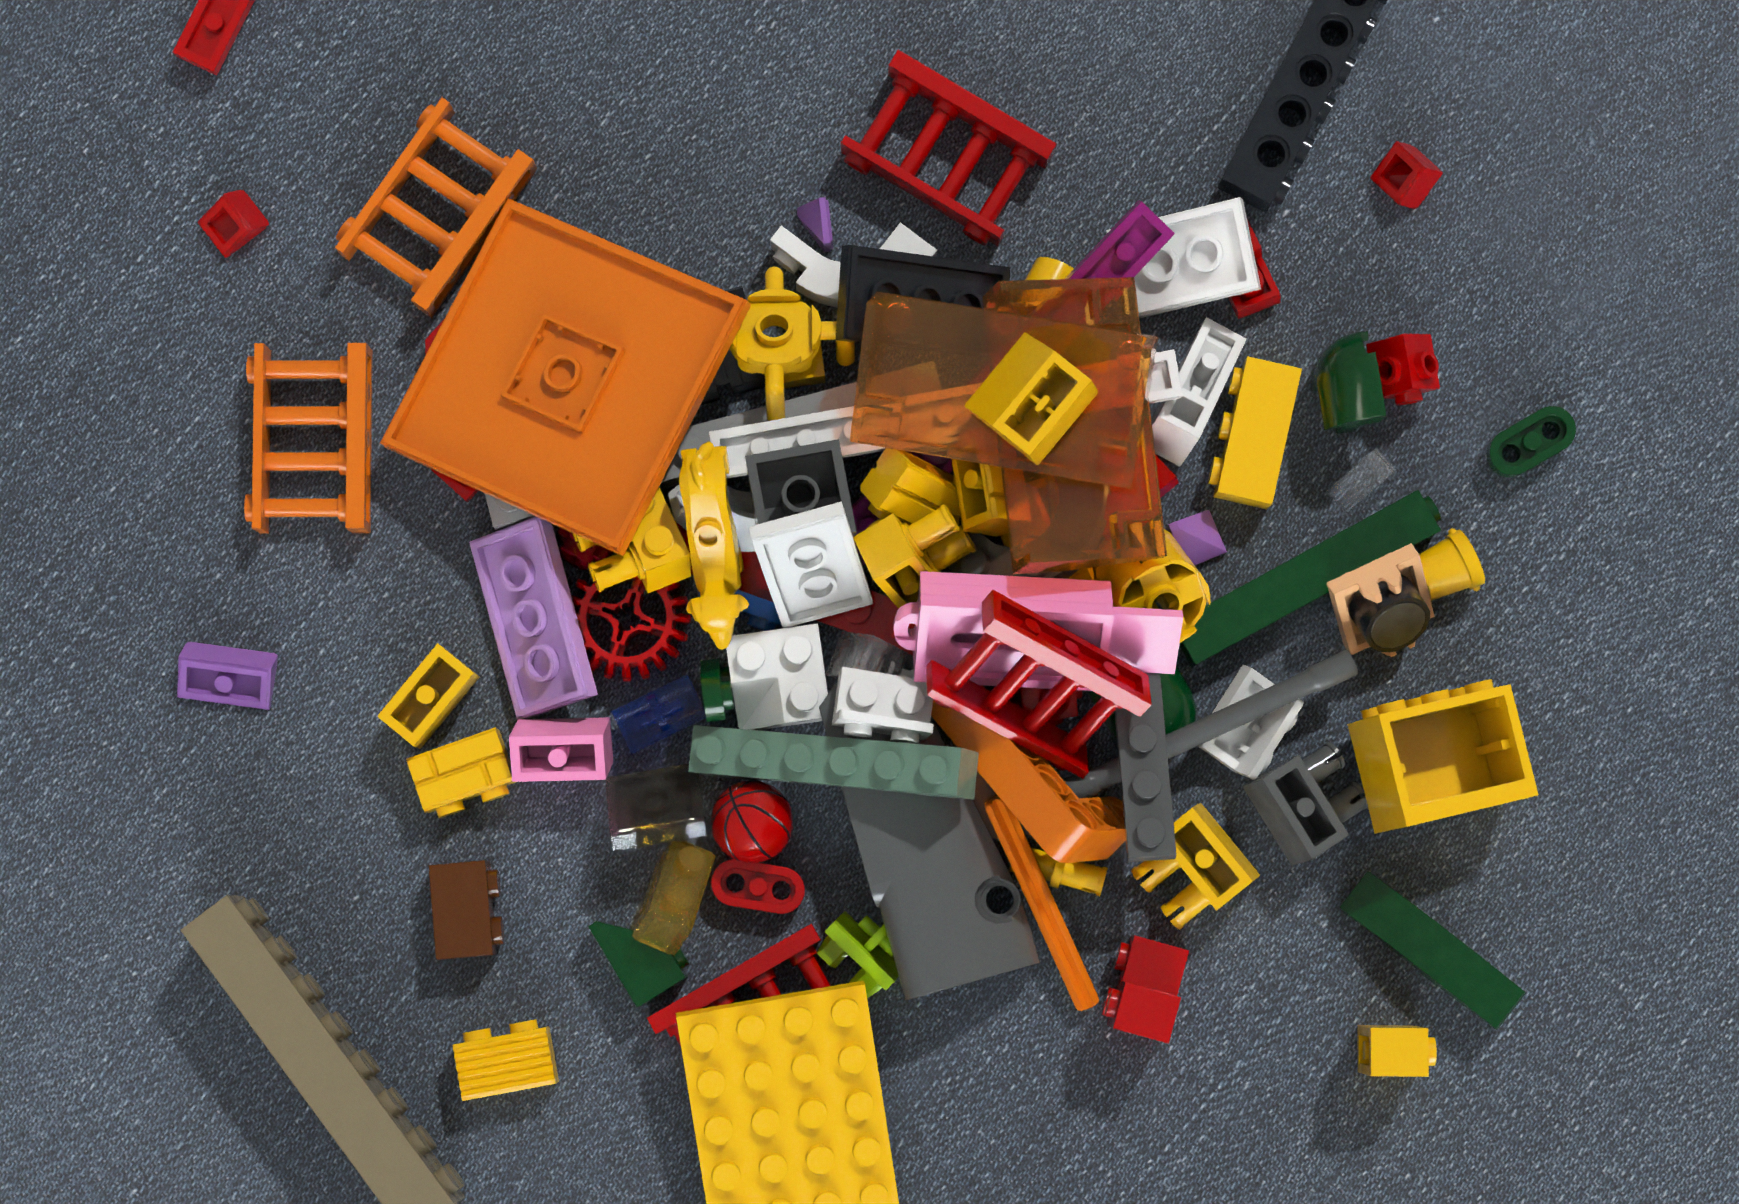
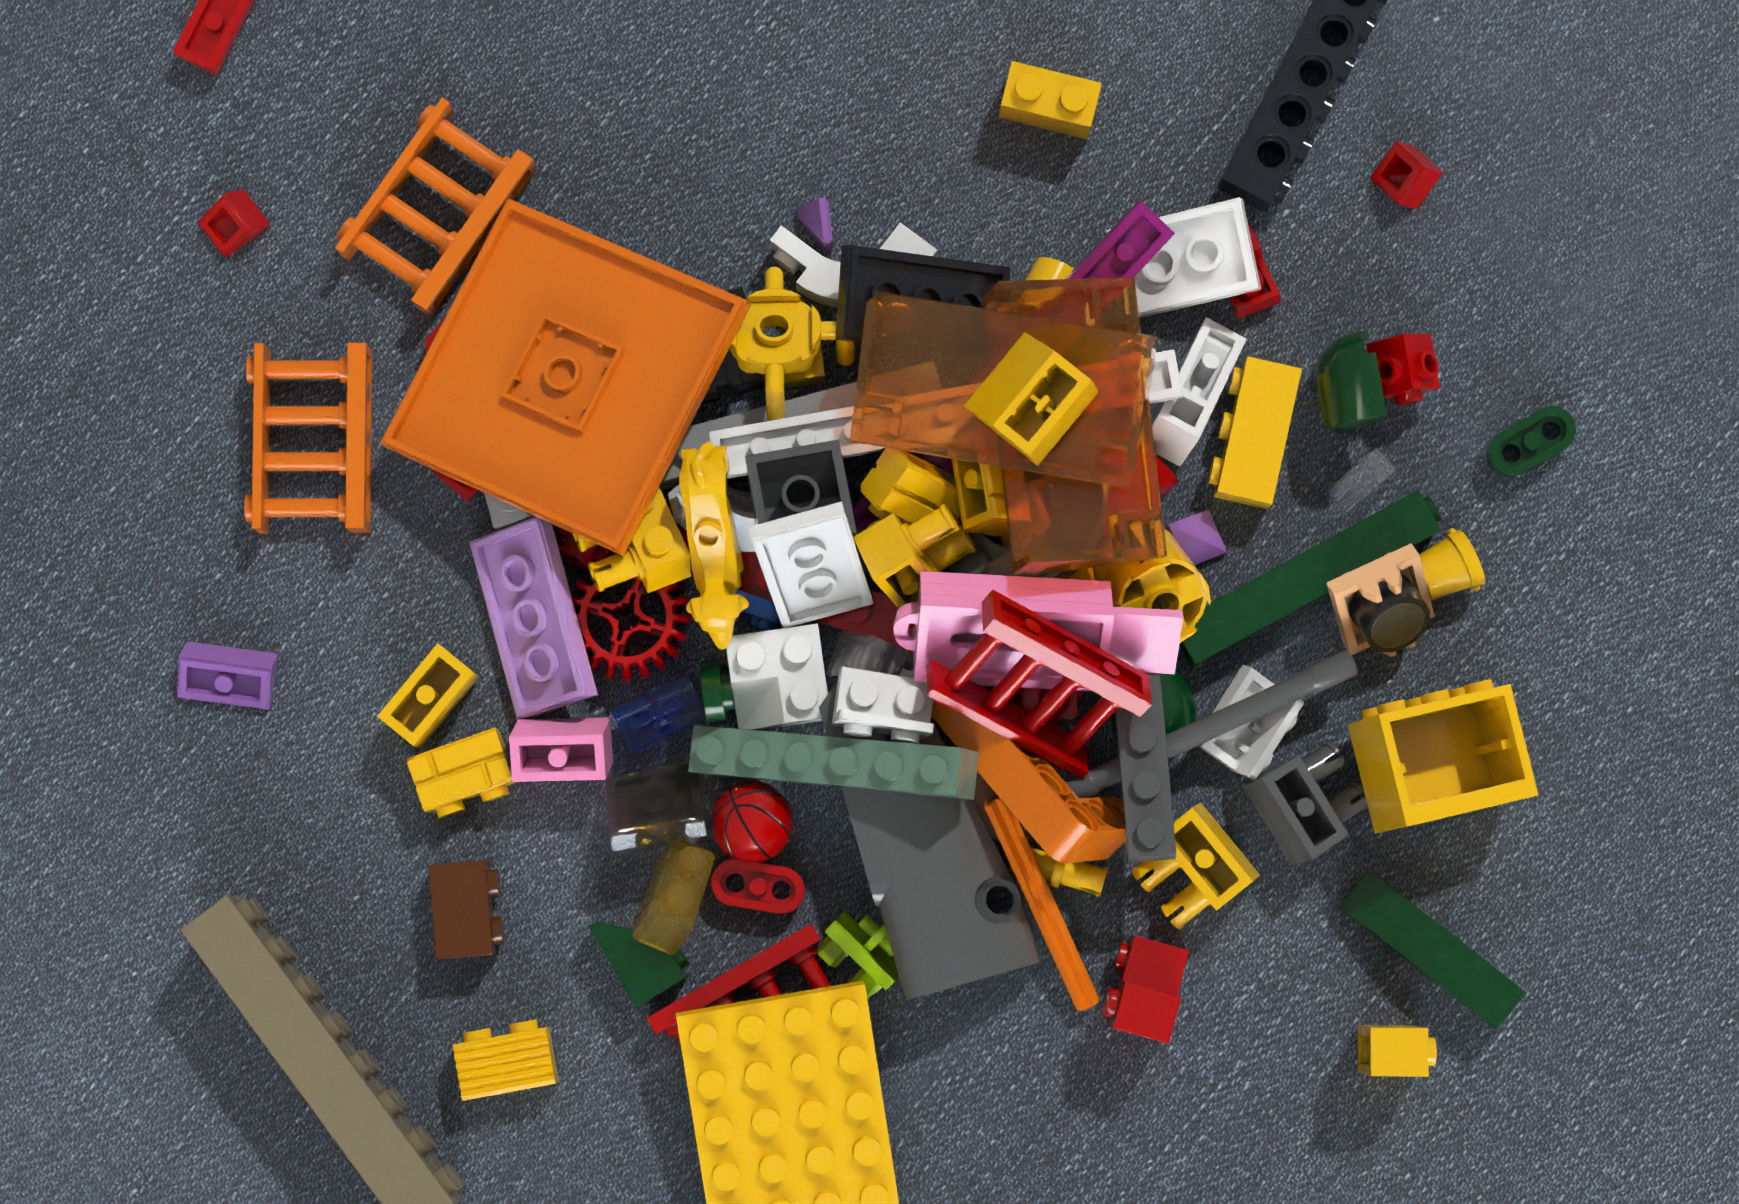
(987, 127): red fence -> none
(1049, 100): none -> yellow brick

